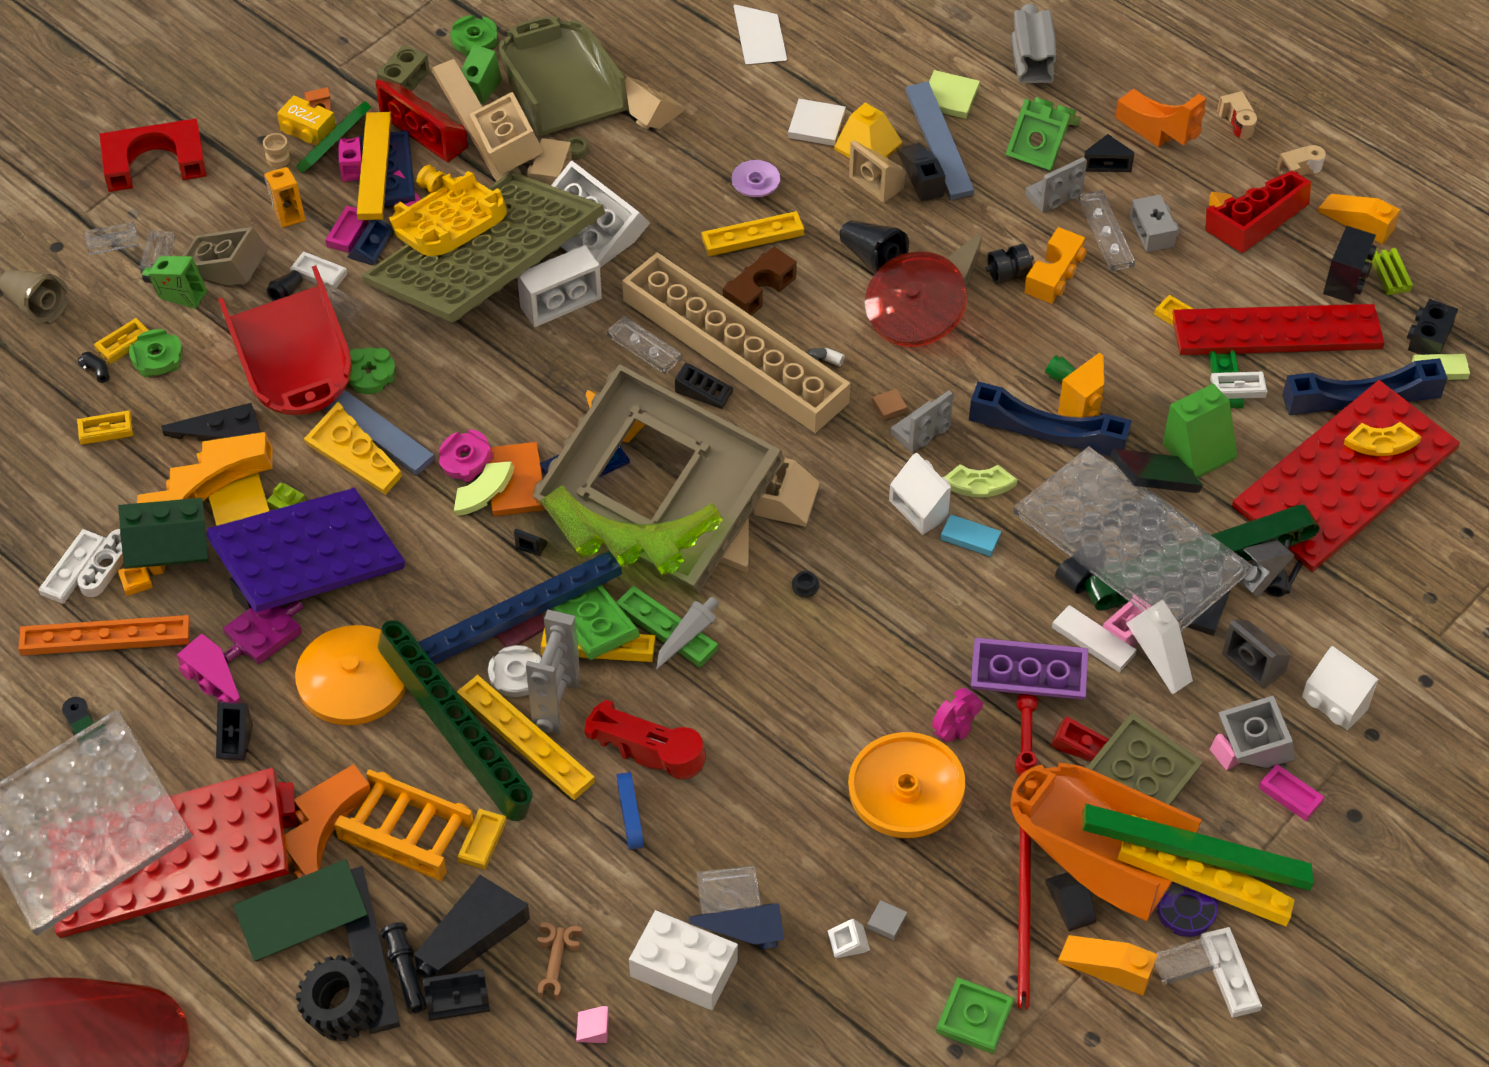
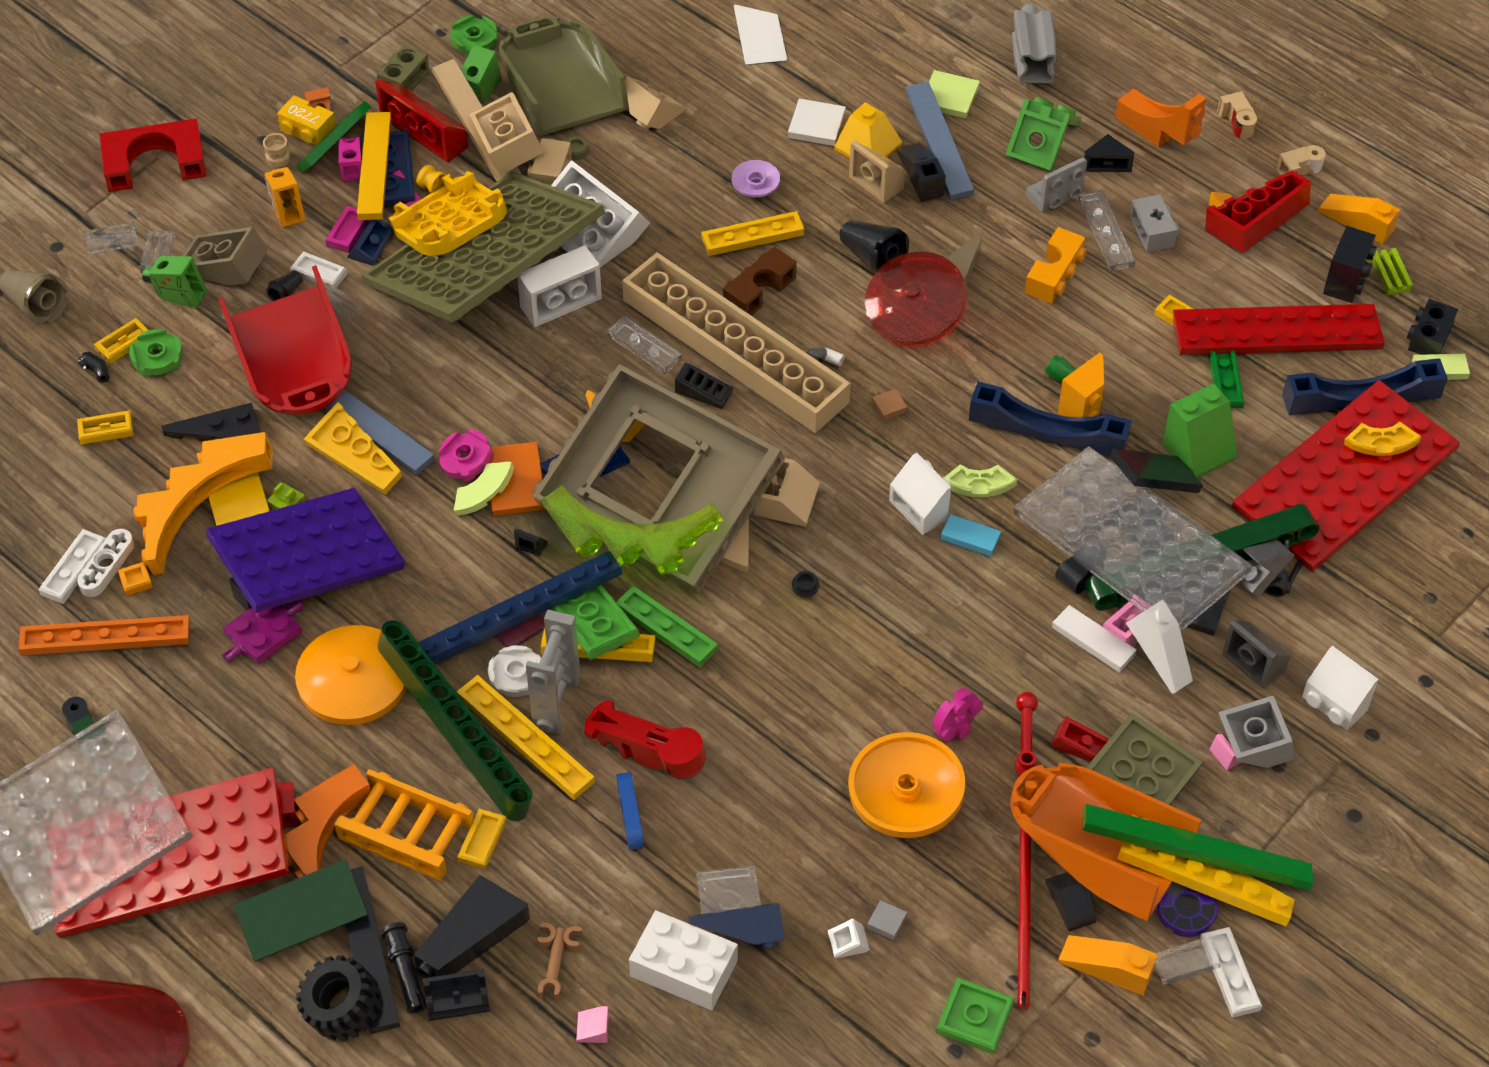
(163, 533): dark green slope -> none
(207, 666): dark pink slope -> none
(233, 730): black slope -> none
(382, 372): bright green plate -> none
(692, 624): light grey bar -> none
(924, 423): light grey bracket -> none
(1007, 264): black wheel -> none
(1029, 668): medium lavender slope -> none
(1239, 388): white tile -> none
(1291, 792): dark pink tile -> none

